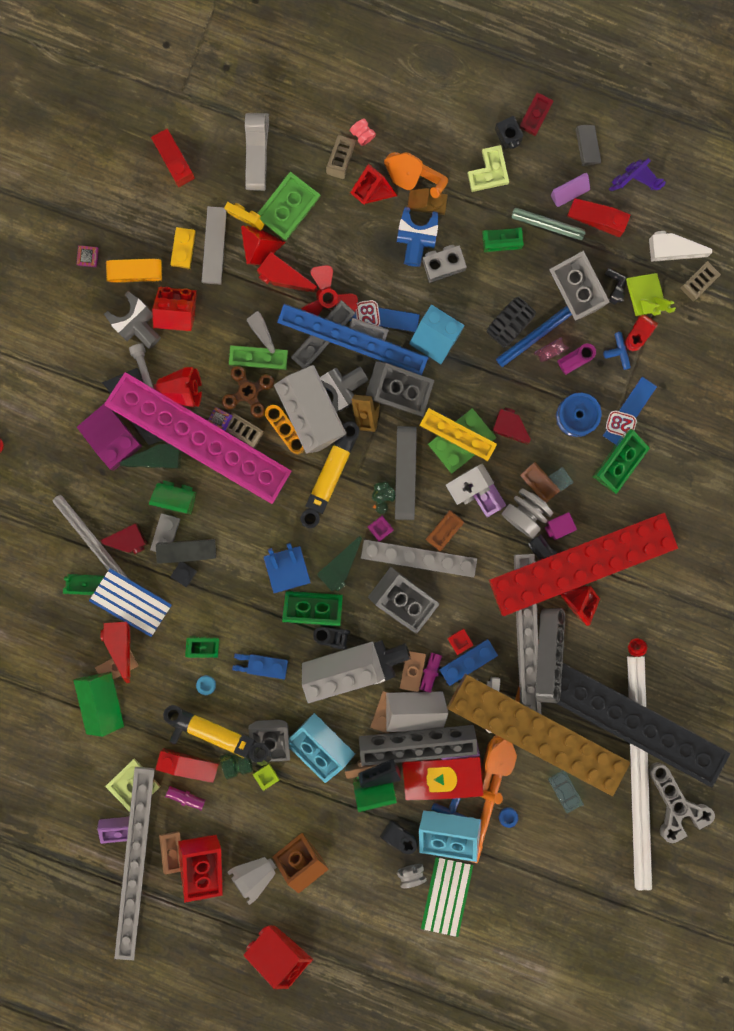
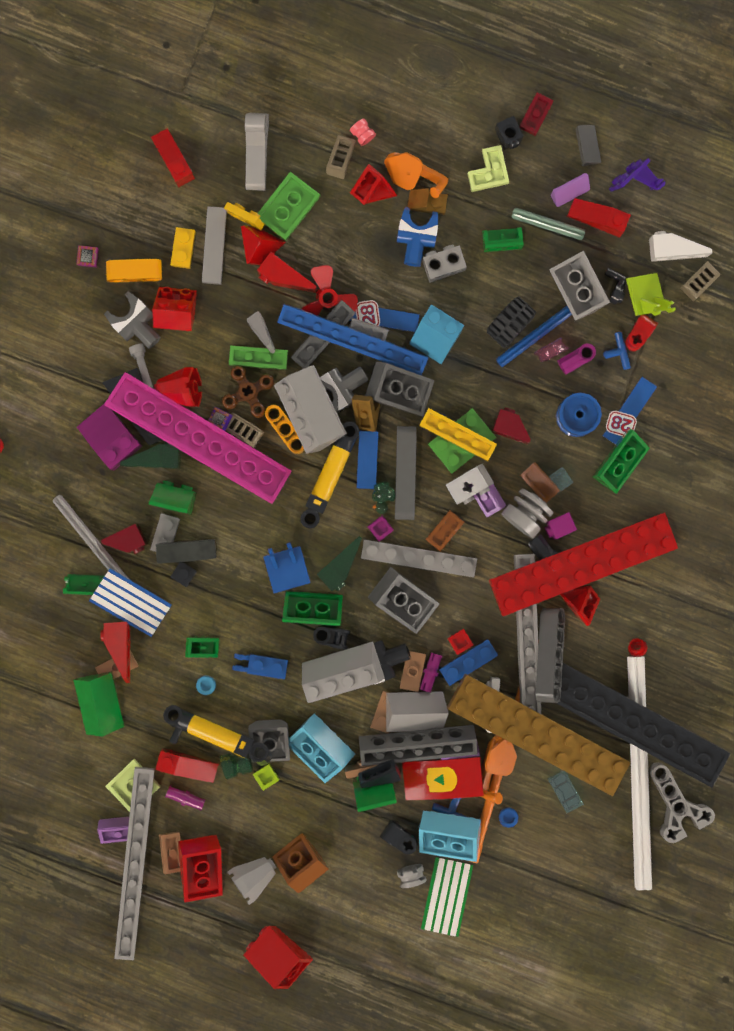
(367, 459): none -> blue tile

